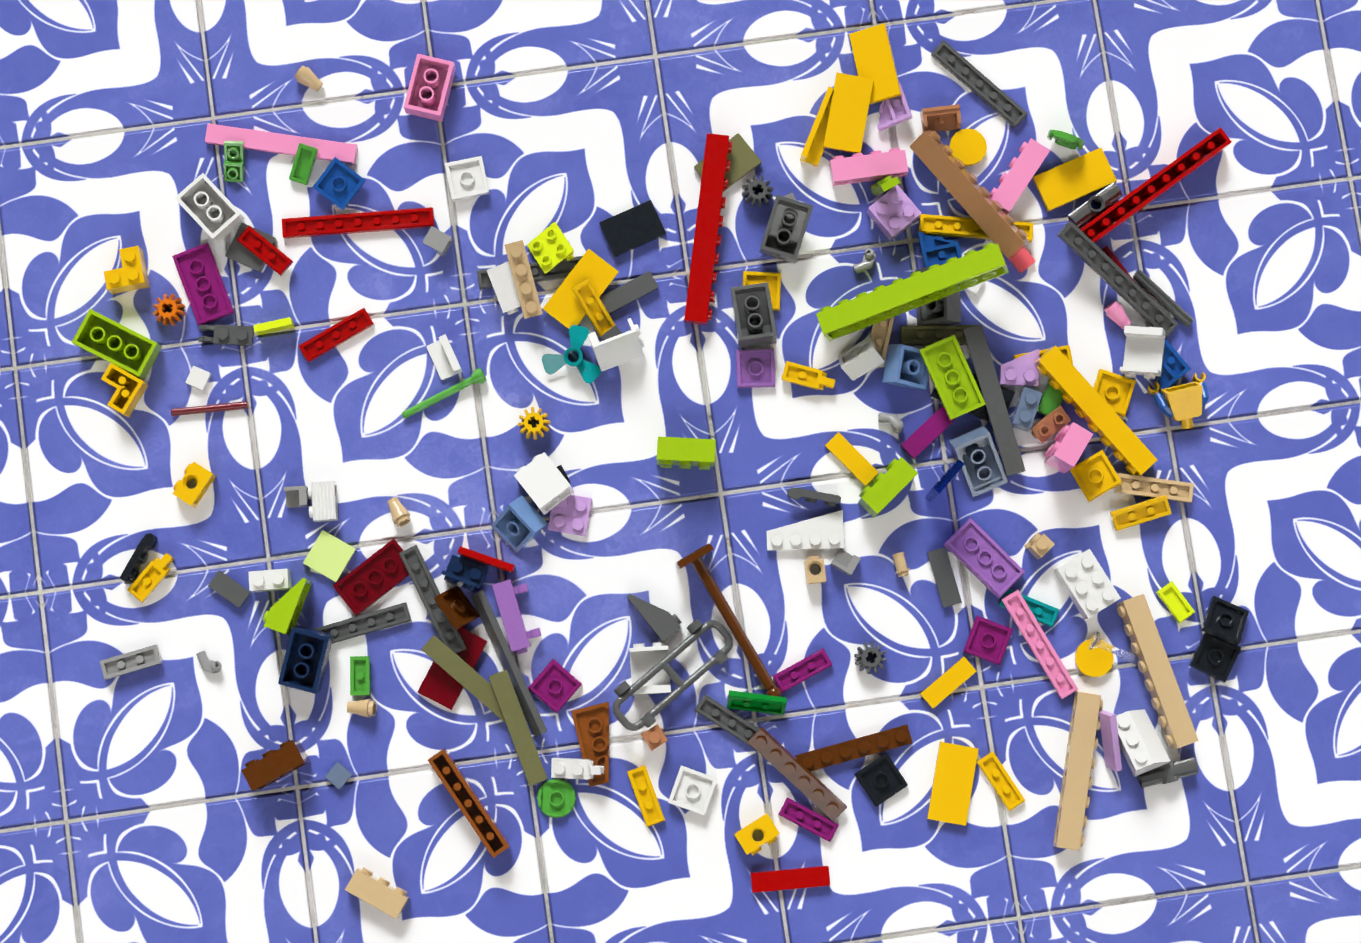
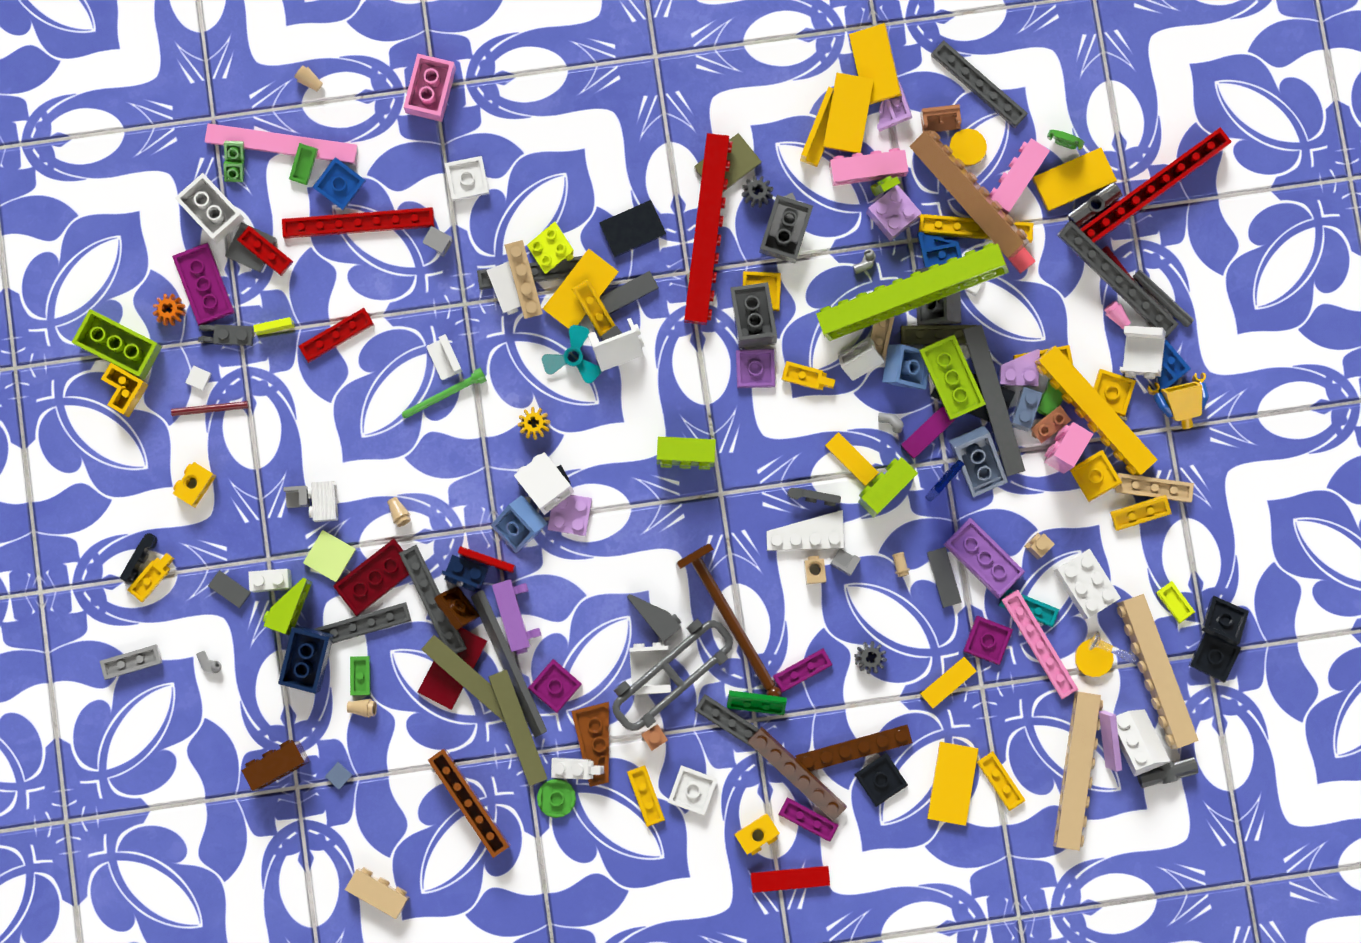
(131, 275): yellow brick -> none

